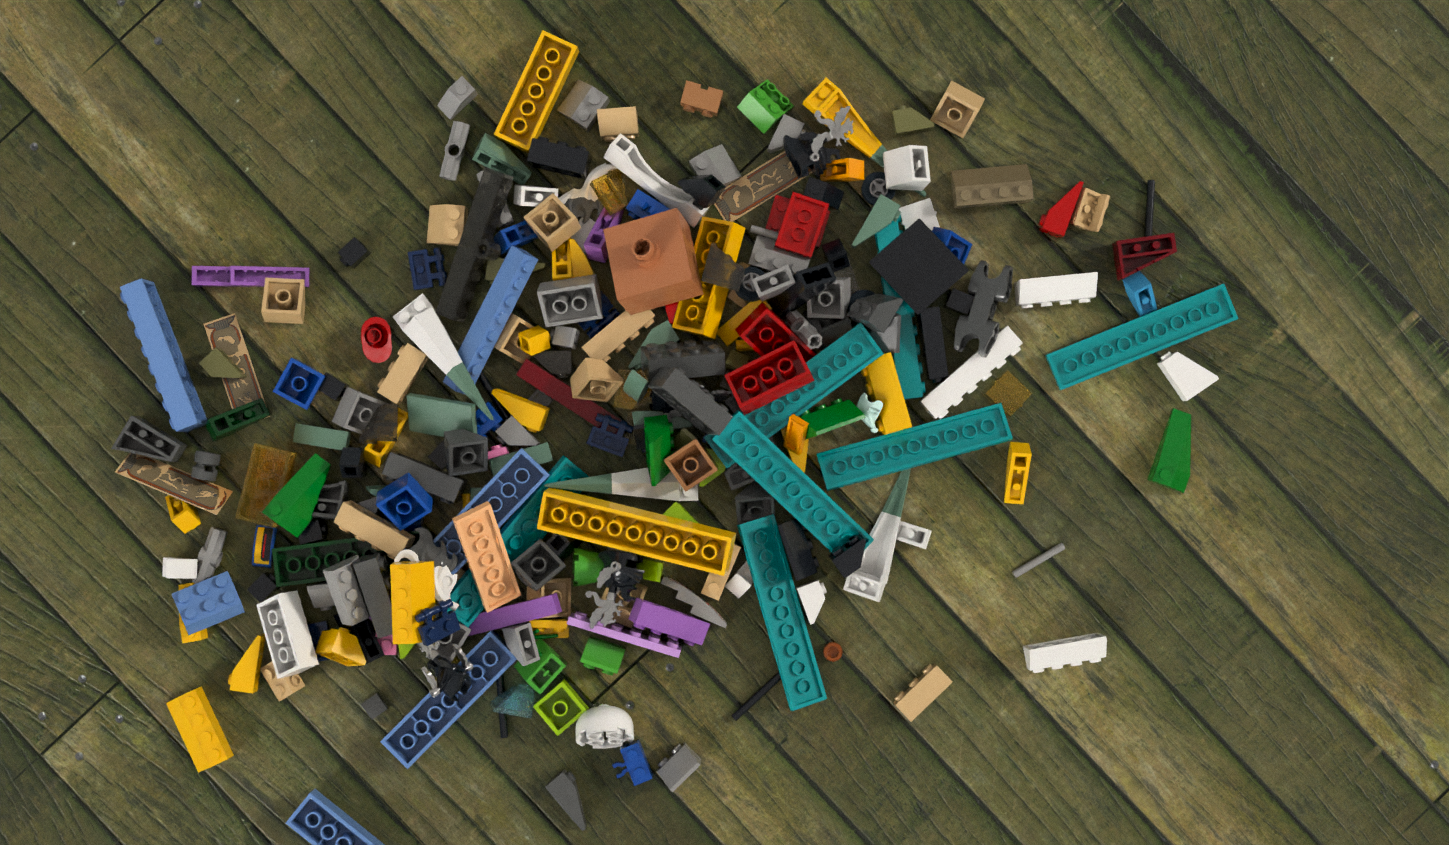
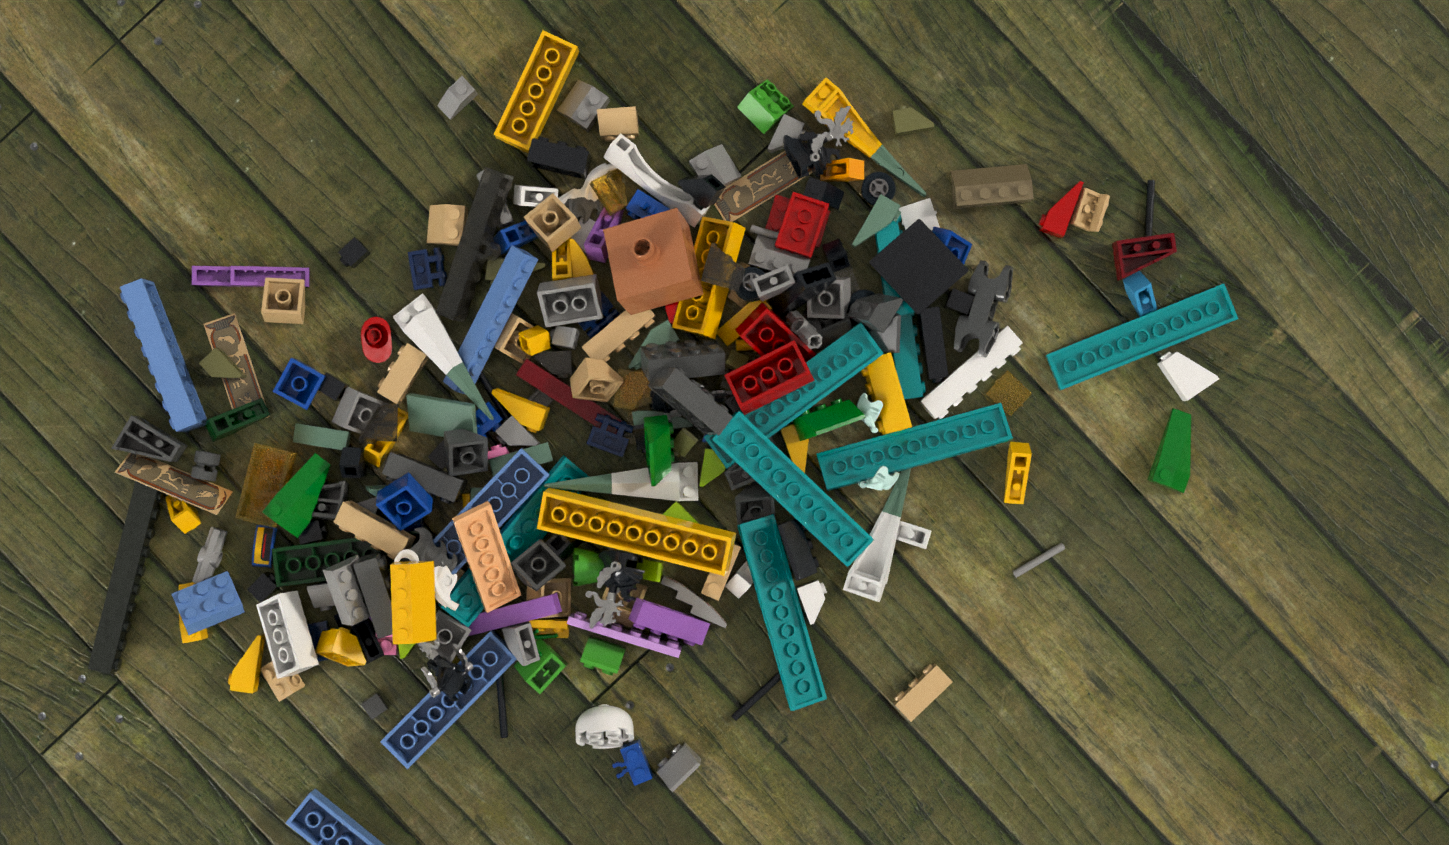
(125, 579): none -> pearl dark grey brick
(179, 568): white slope -> none
(200, 729): yellow slope -> none
(439, 627): dark blue plate -> none
(456, 139): light grey piece -> none
(497, 156): sand green slope -> none
(515, 701): clear light blue slope -> none
(560, 707): lime brick -> none
(566, 793): dark grey slope -> none
(635, 386): sand green slope -> none
(691, 464): medium nougat slope -> none
(701, 100): medium nougat brick -> none
(795, 434): light orange tile -> none
(832, 651): dark orange tile -> none
(849, 556): black slope -> none
(881, 480): none -> light aqua helmet
(907, 168): white slope -> none
(957, 109): tan slope -> none
(1056, 289): white slope -> none
(1065, 651): white slope -> none

